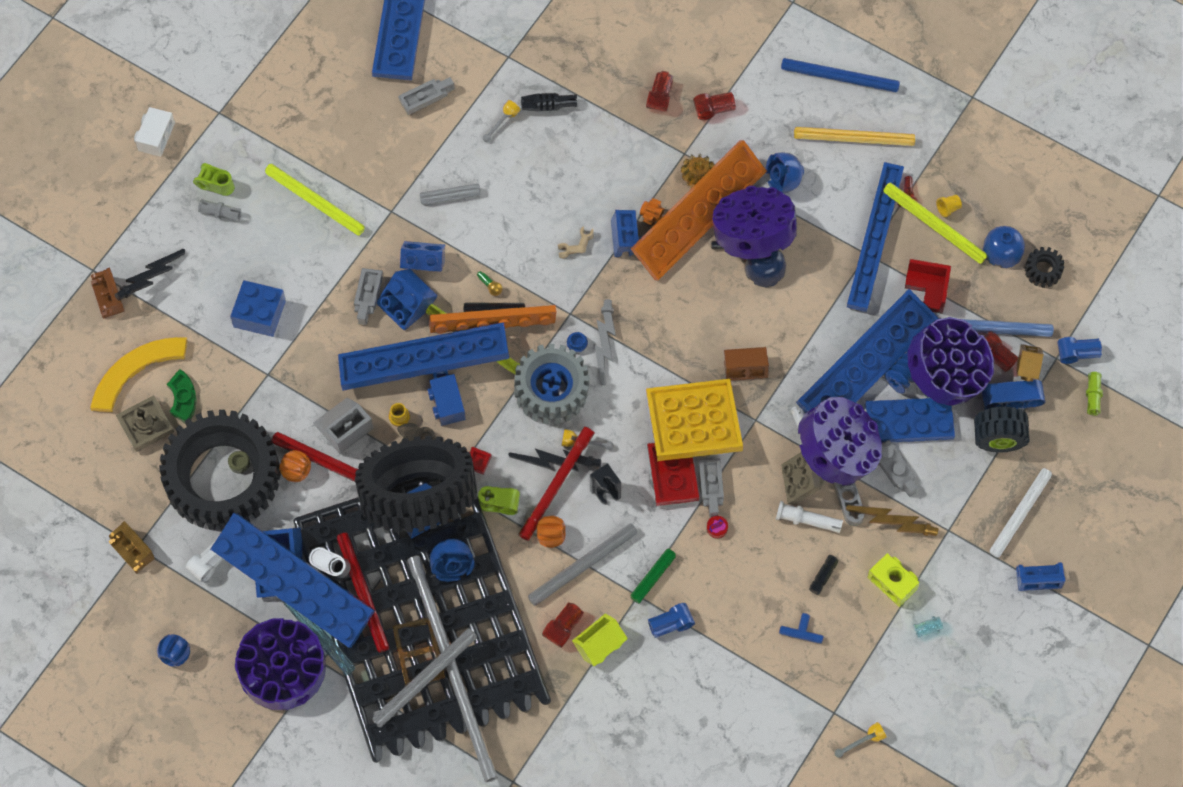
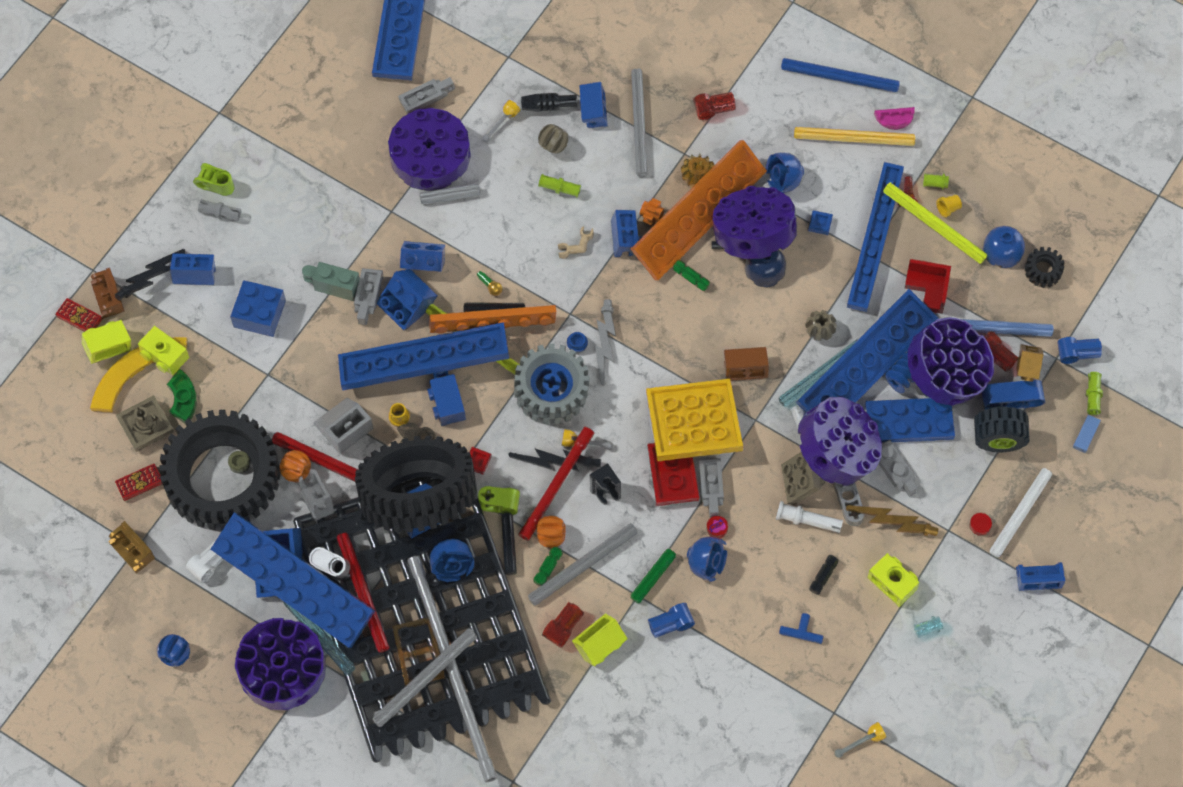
(78, 315): none -> red tile
(106, 341): none -> neon yellow brick
(139, 482): none -> red tile
(154, 131): white brick -> none
(163, 351): none -> neon yellow brick
(193, 269): none -> blue hinge
(315, 199): neon yellow axle -> none
(316, 496): none -> light grey hinge
(332, 280): none -> sand green brick
(429, 149): none -> dark purple brick
(508, 544): none -> black axle
(548, 566): none -> green axle
(553, 138): none -> dark tan piece
(559, 185): none -> lime pin
(593, 105): none -> blue hinge
(639, 122): none -> light grey axle
(659, 97): clear red piece -> none
(691, 275): none -> green axle
(707, 557): none -> blue cylinder
(801, 387): none -> clear light blue axle
(820, 222): none -> blue tile
(821, 325): none -> dark tan piece
(895, 118): none -> dark pink tile
(936, 181): none -> lime pin
(980, 524): none -> red tile
(1086, 434): none -> medium blue piece

